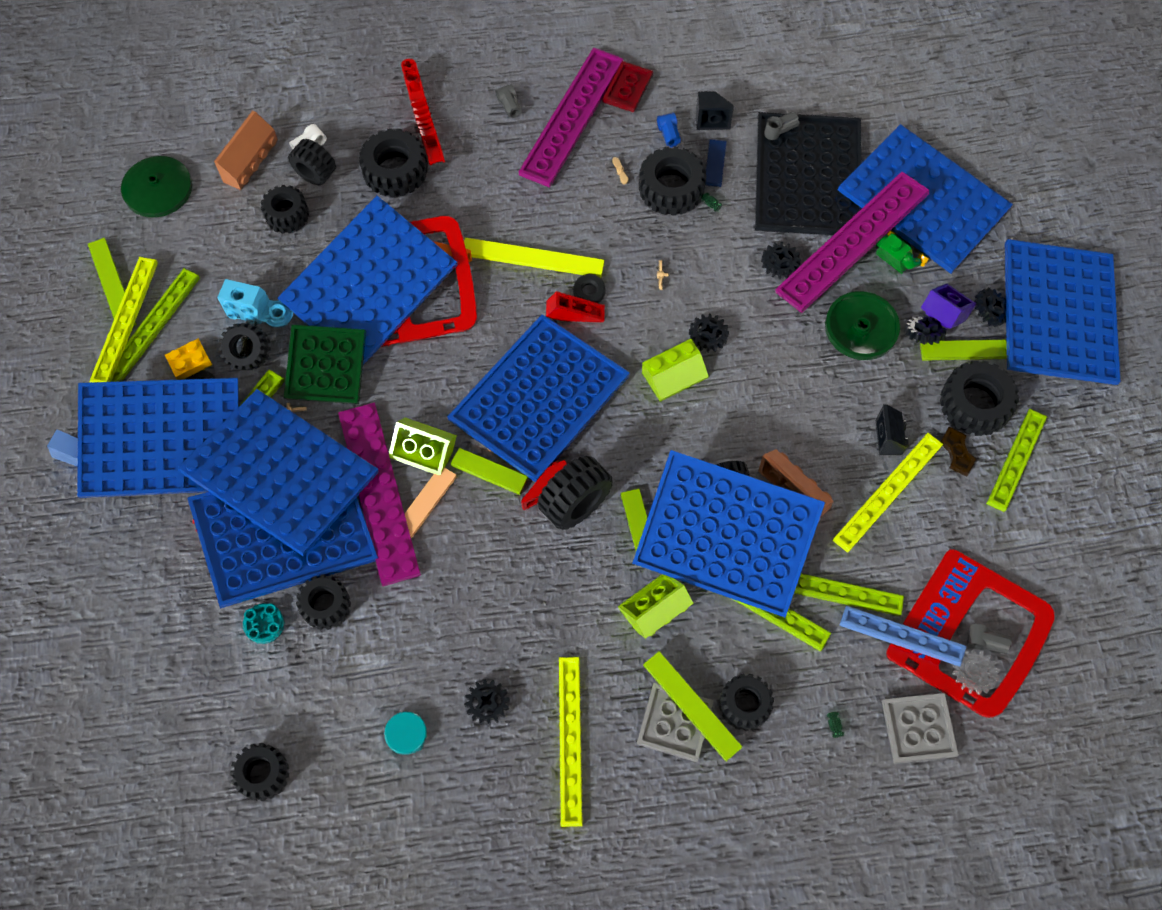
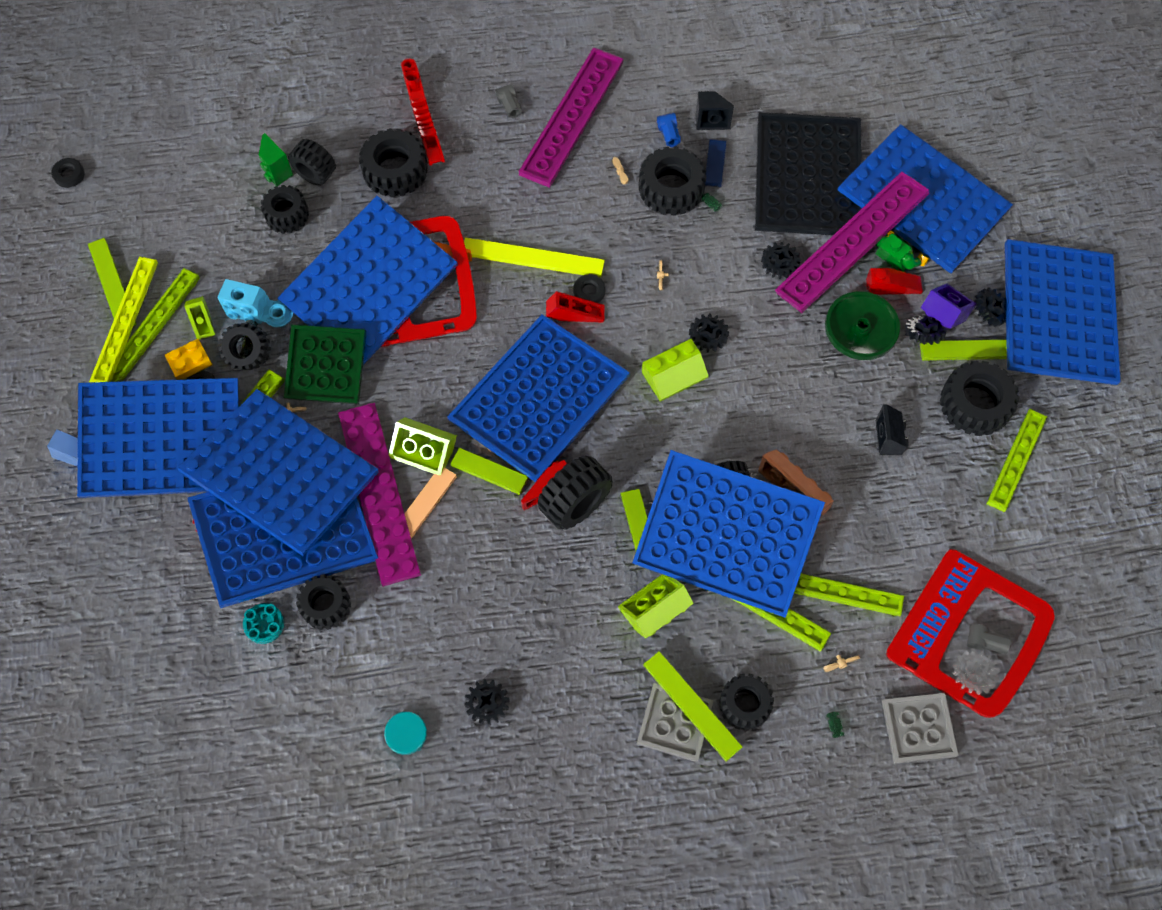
(64, 164): none -> black tyre
(156, 186): dark green dish -> none
(199, 317): none -> lime slope
(245, 151): nougat slope -> none
(245, 764): black tyre -> none
(274, 161): none -> green slope
(311, 132): white piece -> none
(570, 742): neon yellow tile -> none
(627, 86): dark red plate -> none
(779, 125): dark grey piece -> none
(841, 663): none -> tan piece
(887, 492): neon yellow tile -> none
(891, 281): none -> red slope
(903, 636): medium blue tile -> none
(960, 458): dark brown tile -> none

